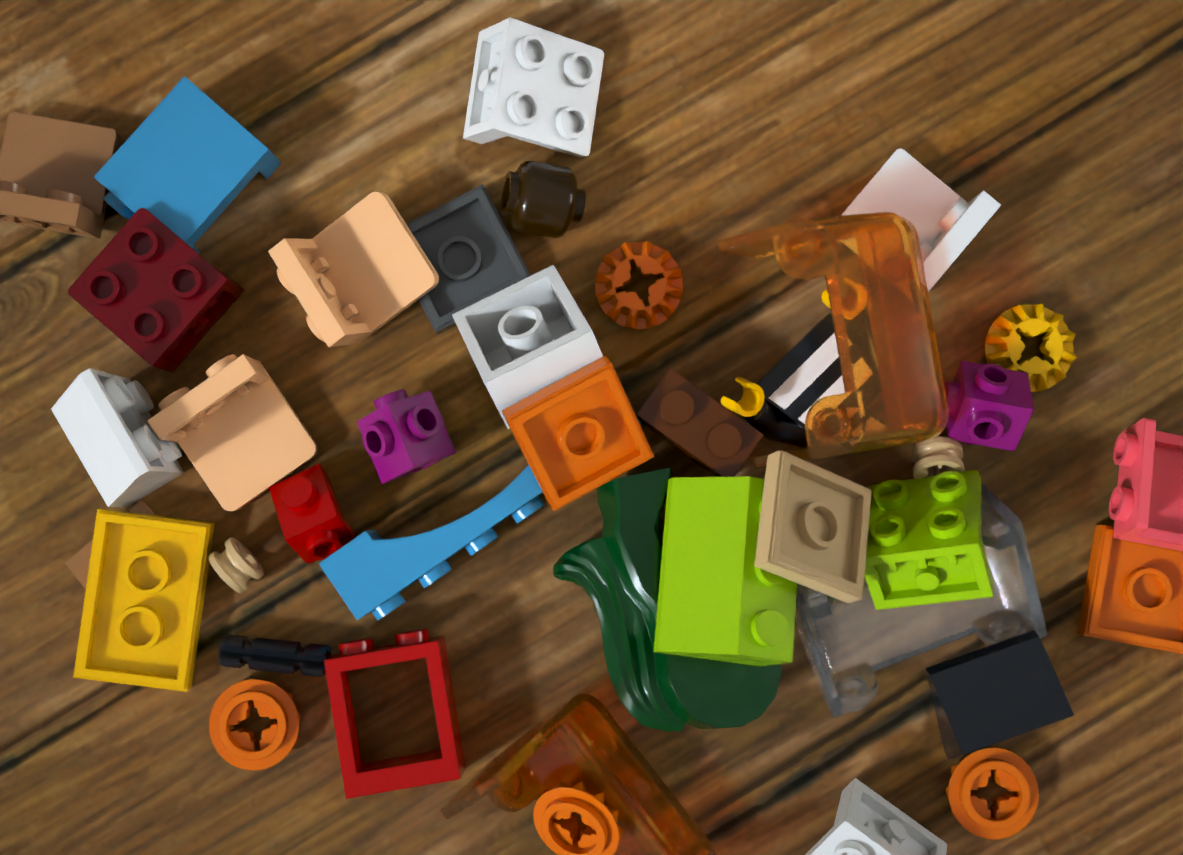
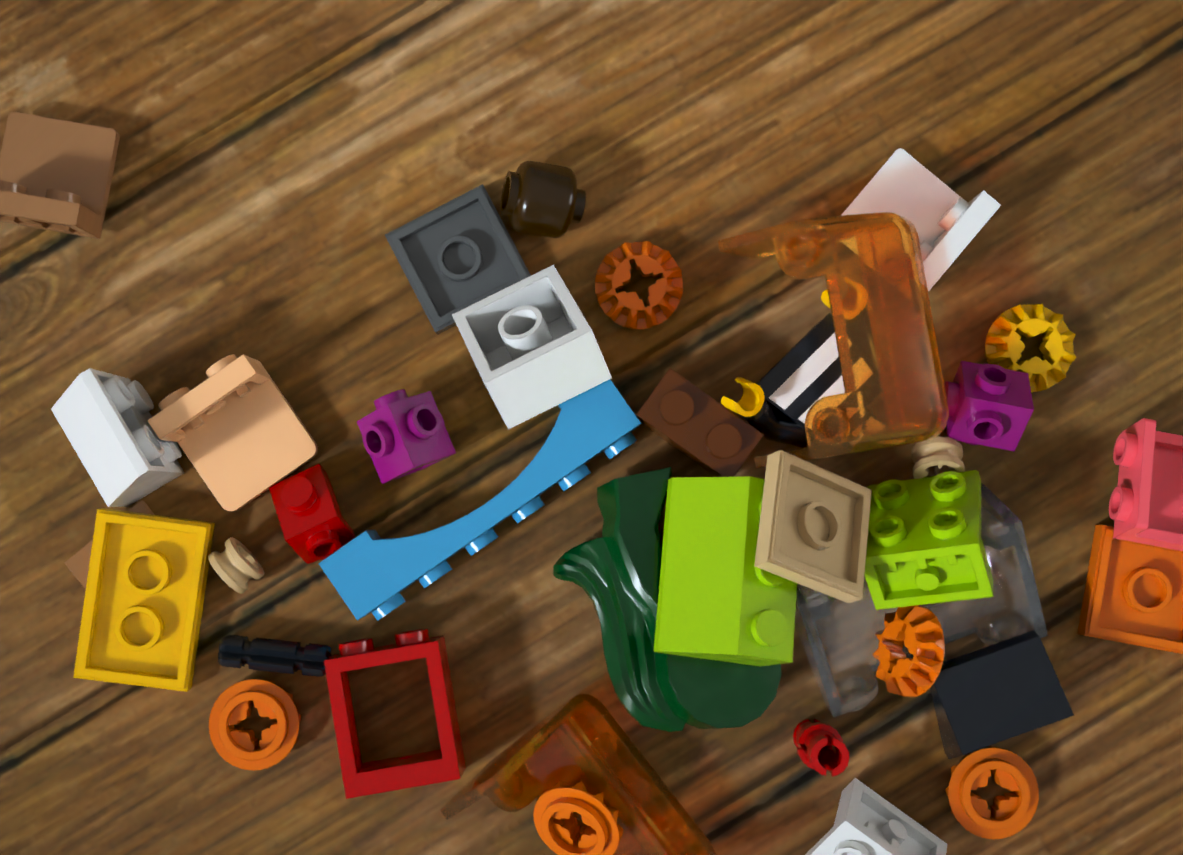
(154, 291): dark red bracket -> none
(184, 163): dark azure panel -> none
(356, 271): light nougat bracket -> none
(533, 88): white bracket -> none
(578, 433): orange tile -> none
(816, 750): none -> red pin
(924, 637): none -> orange gear

